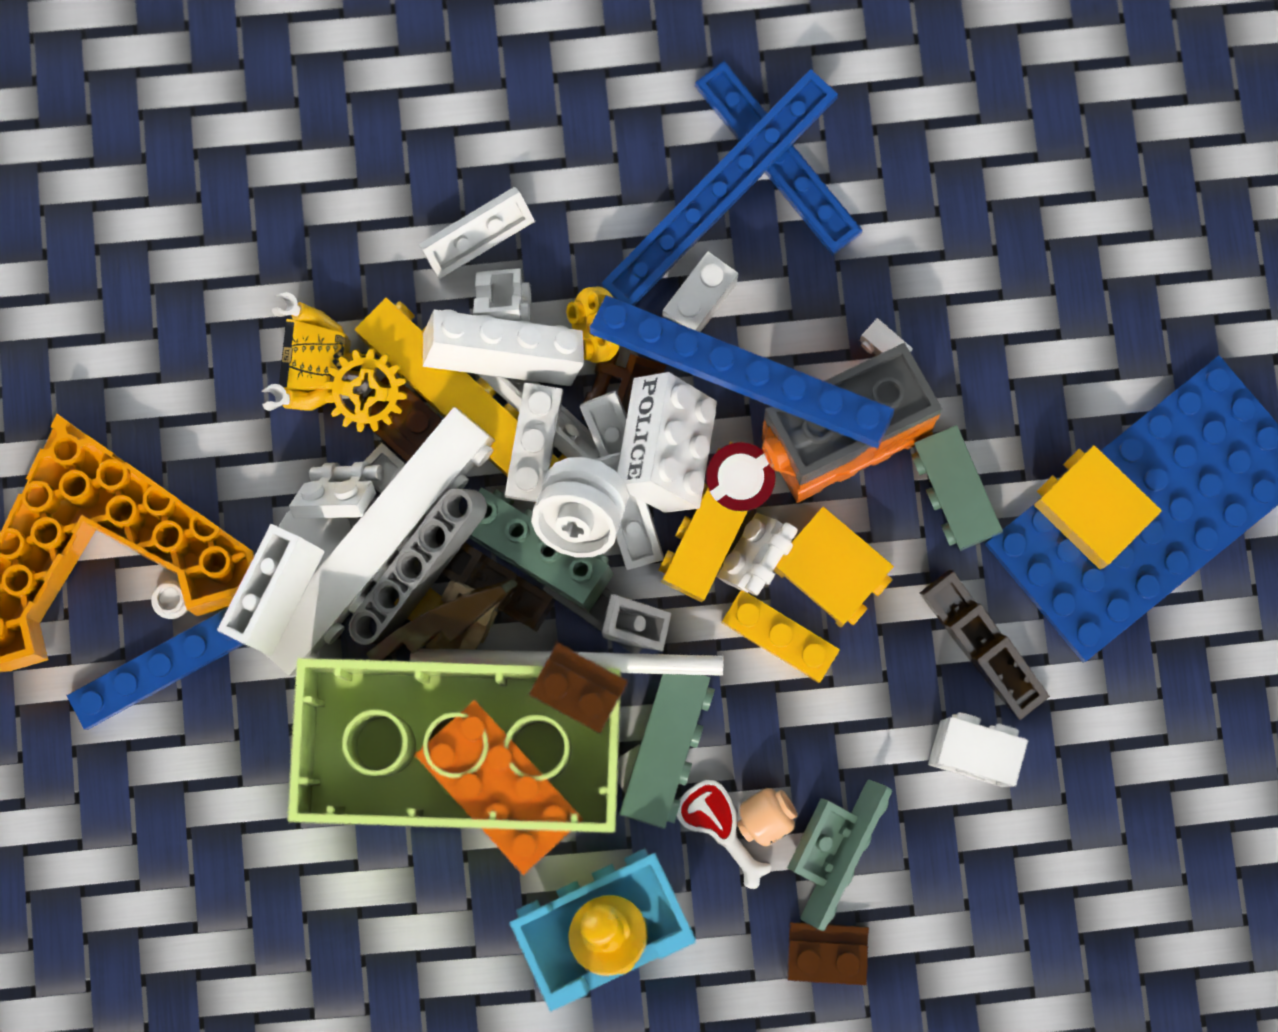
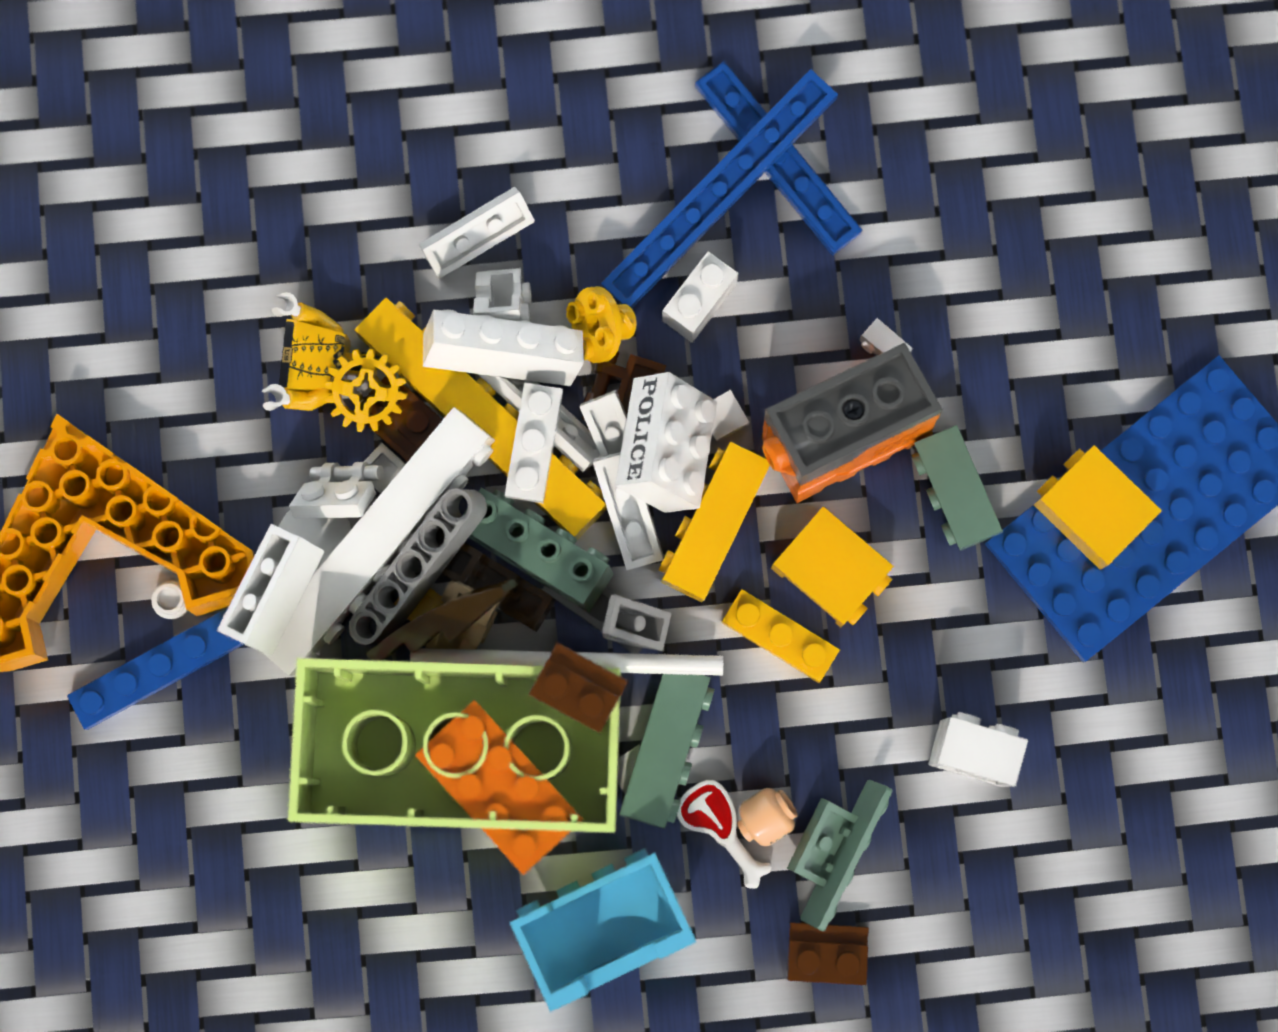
(580, 507): white wheel -> none
(608, 935): yellow plate -> none
(728, 416): none -> white tile
(740, 477): sticker -> none
(742, 371): blue plate -> none
(757, 554): white plate -> none
(984, 644): dark brown slope -> none

